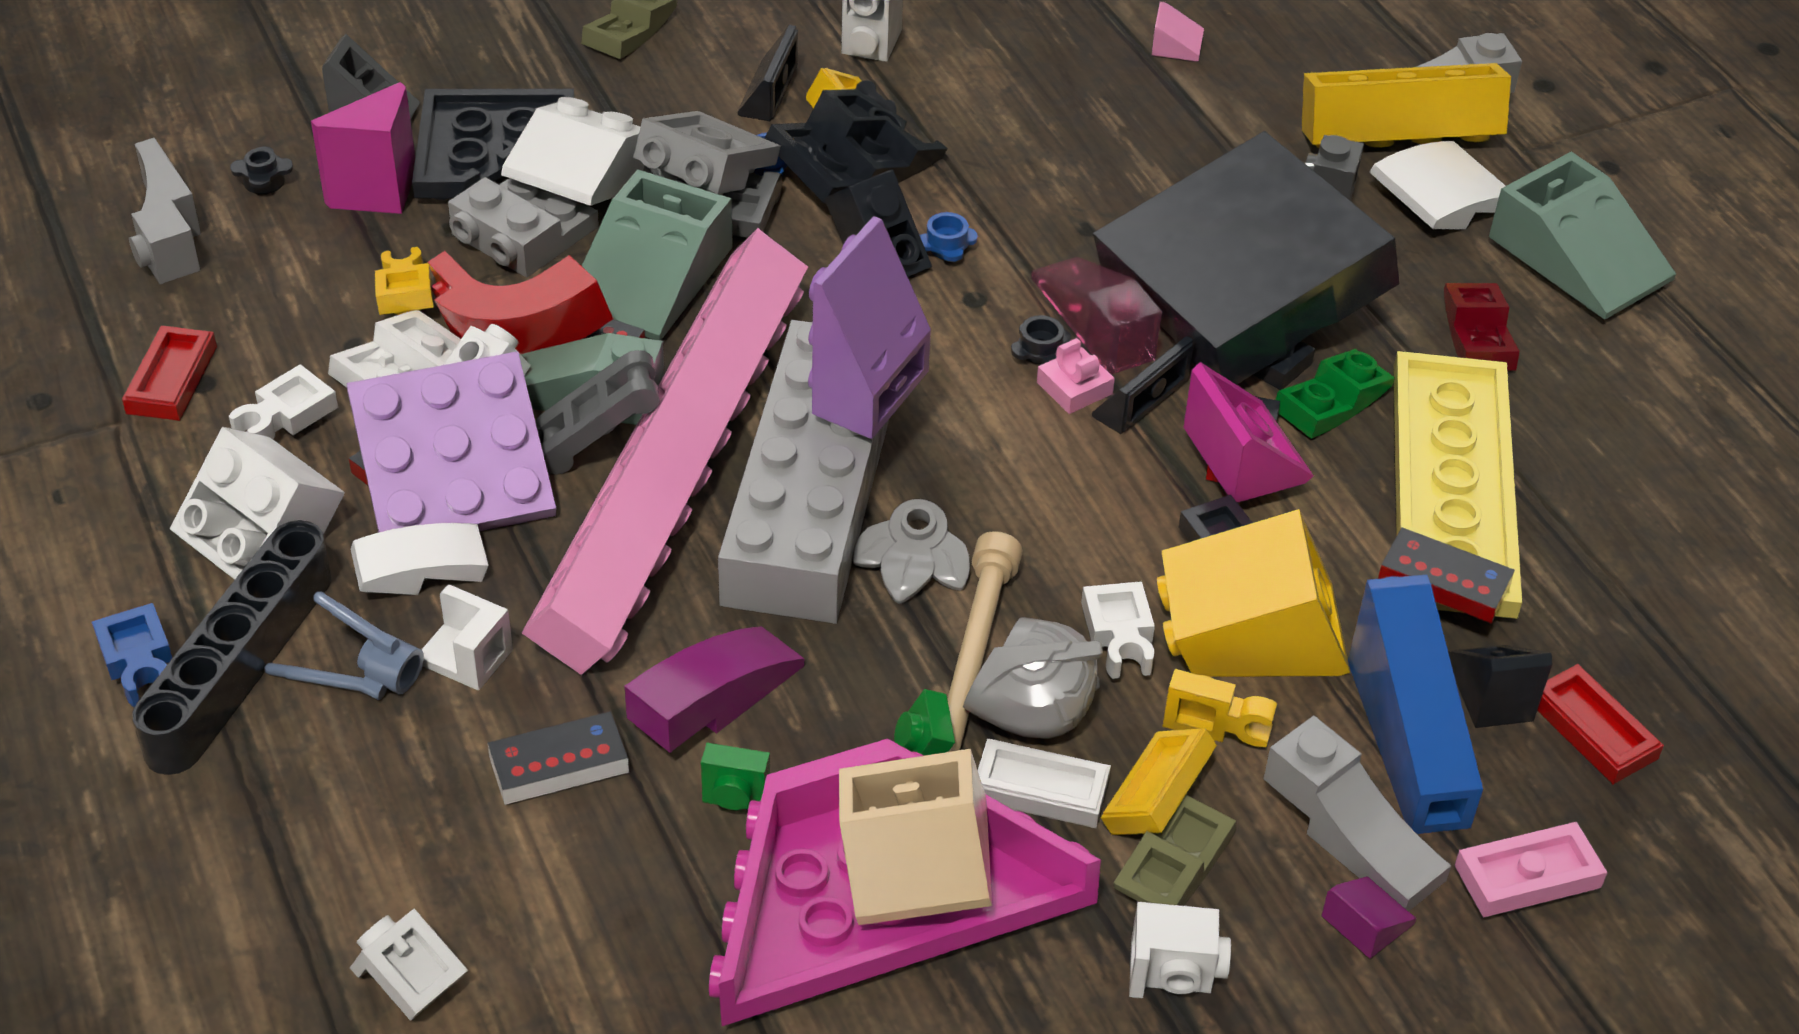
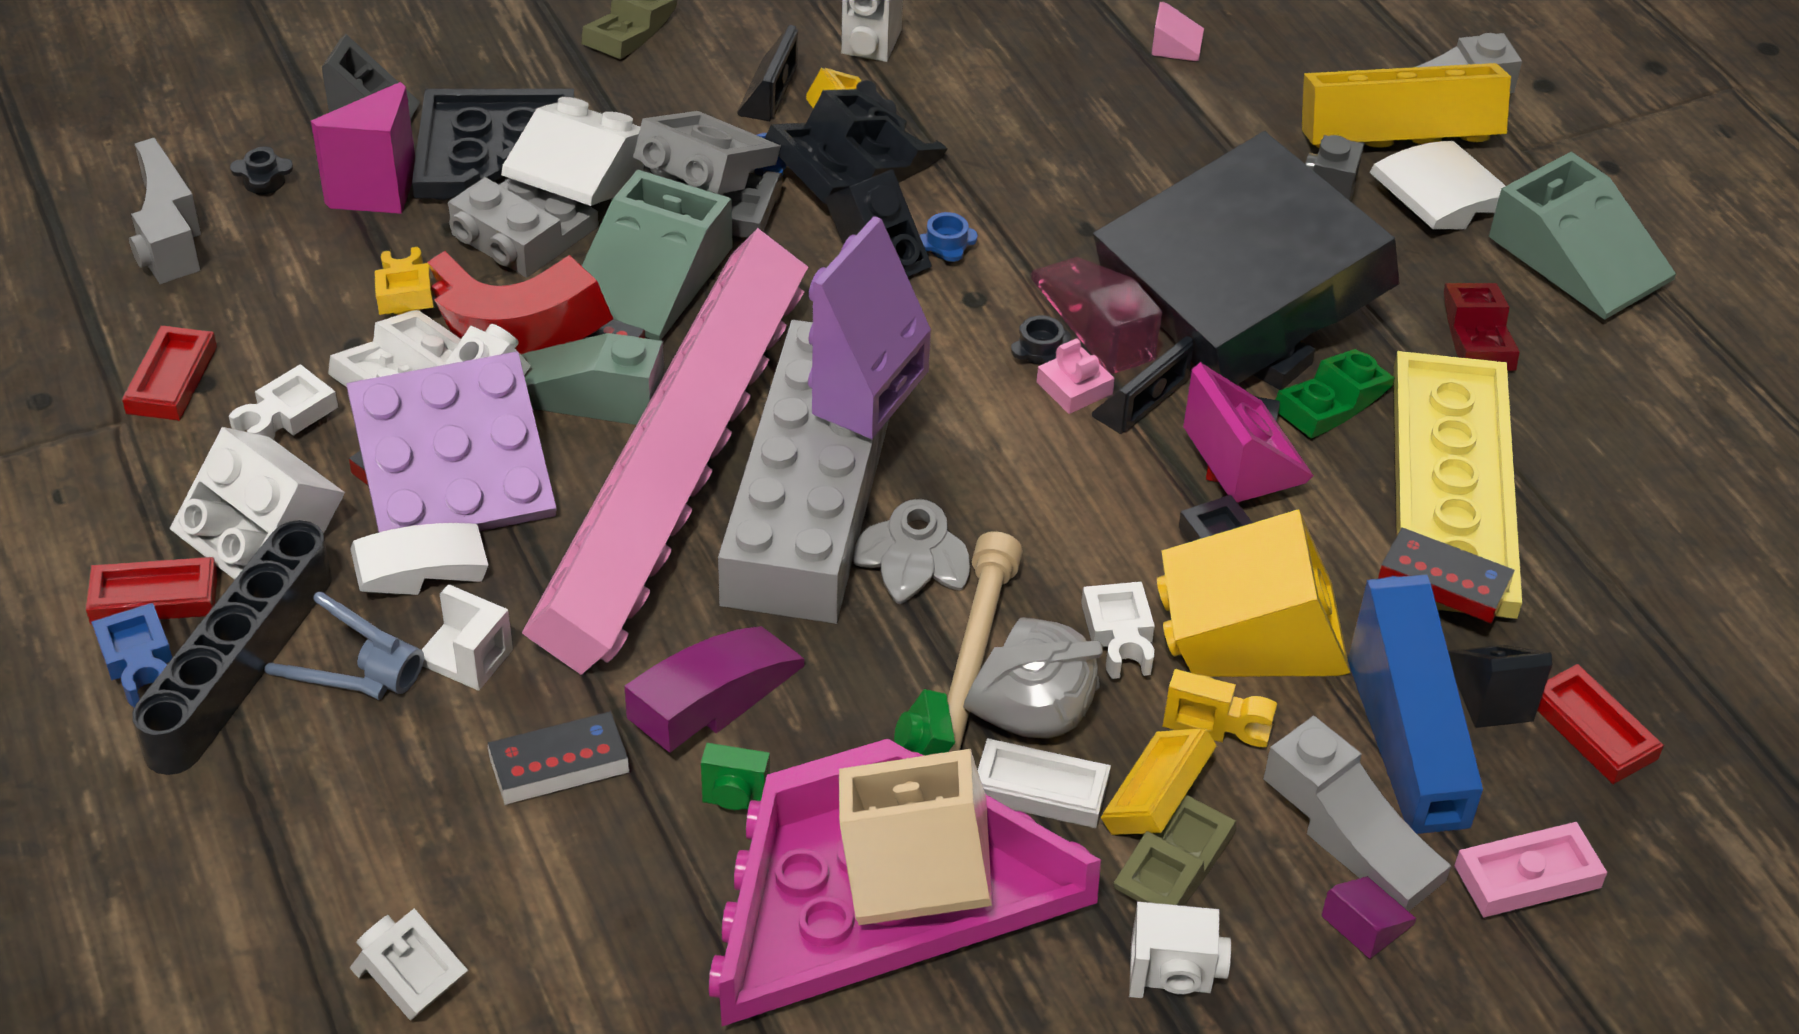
(174, 586): none -> red tile
(597, 409): dark grey plate -> none

